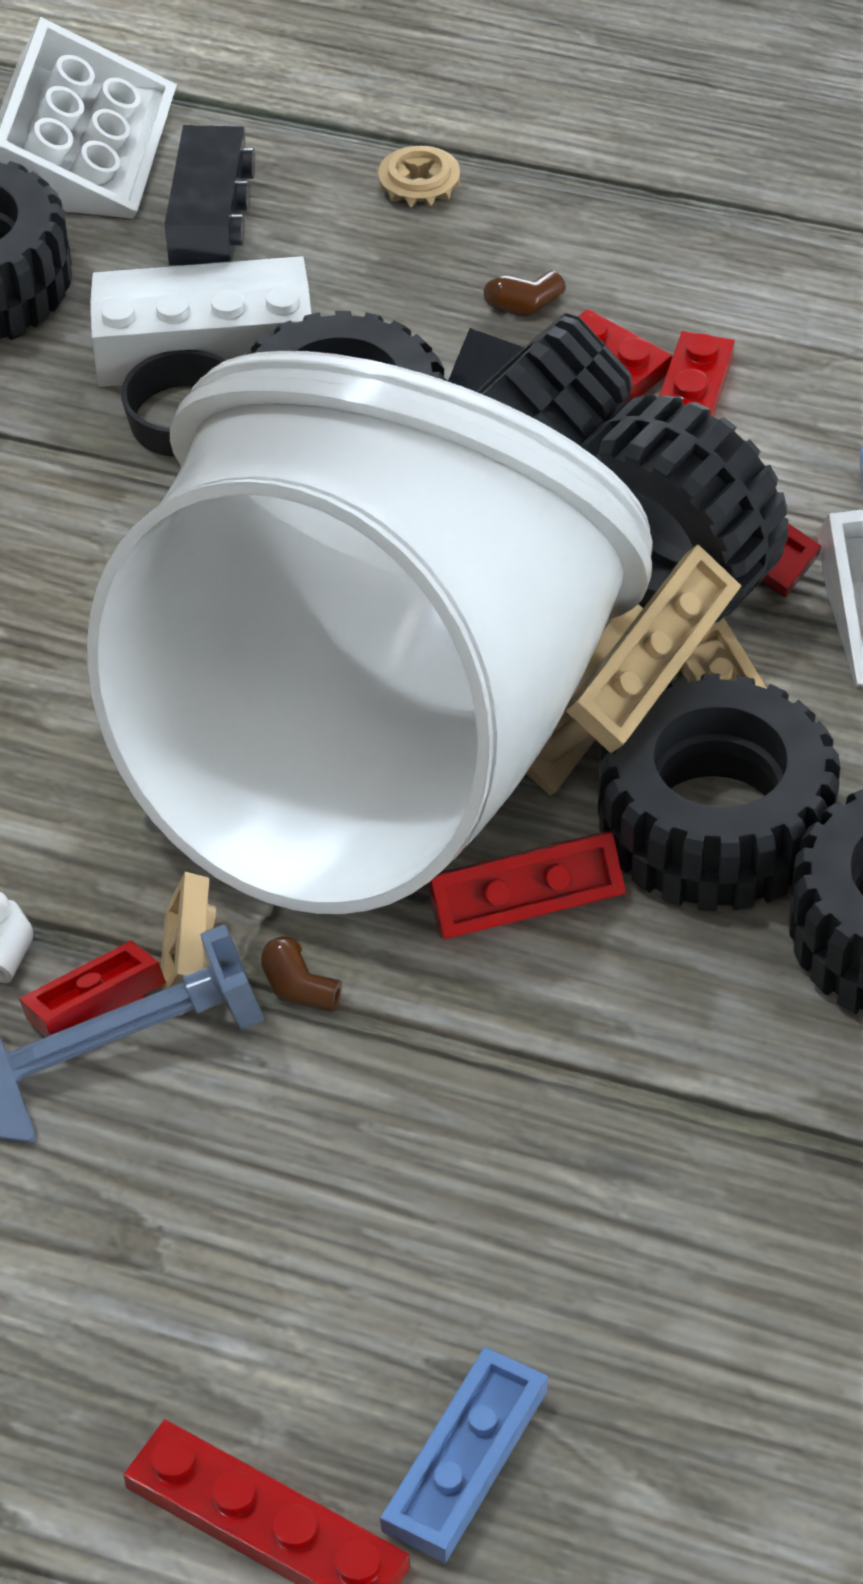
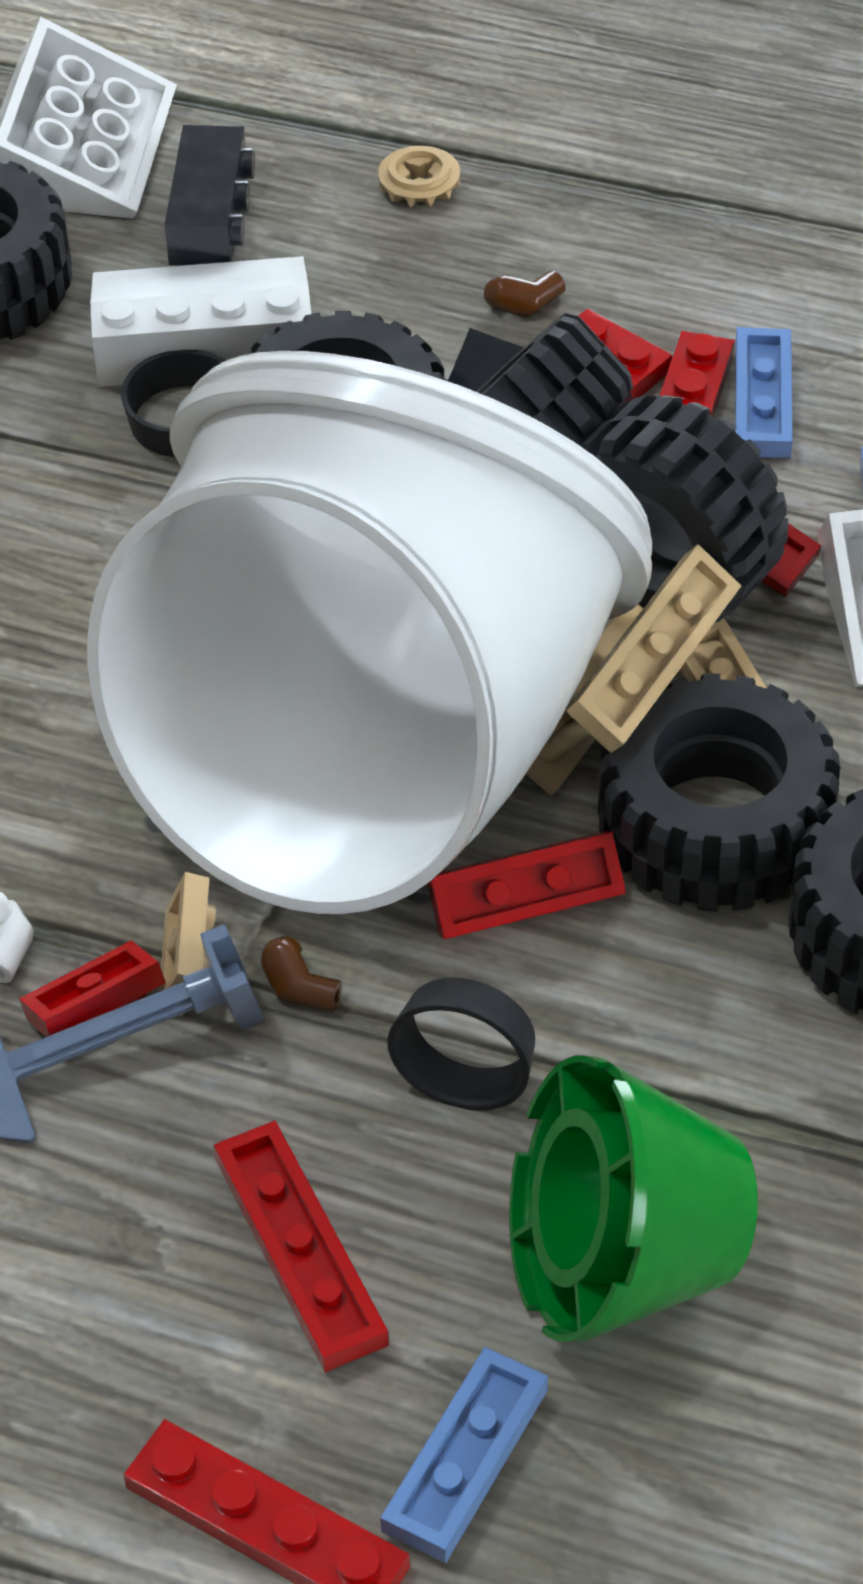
(301, 1246): none -> red plate
(447, 1079): none -> black tyre
(623, 1202): none -> green cone
(764, 389): none -> medium blue plate

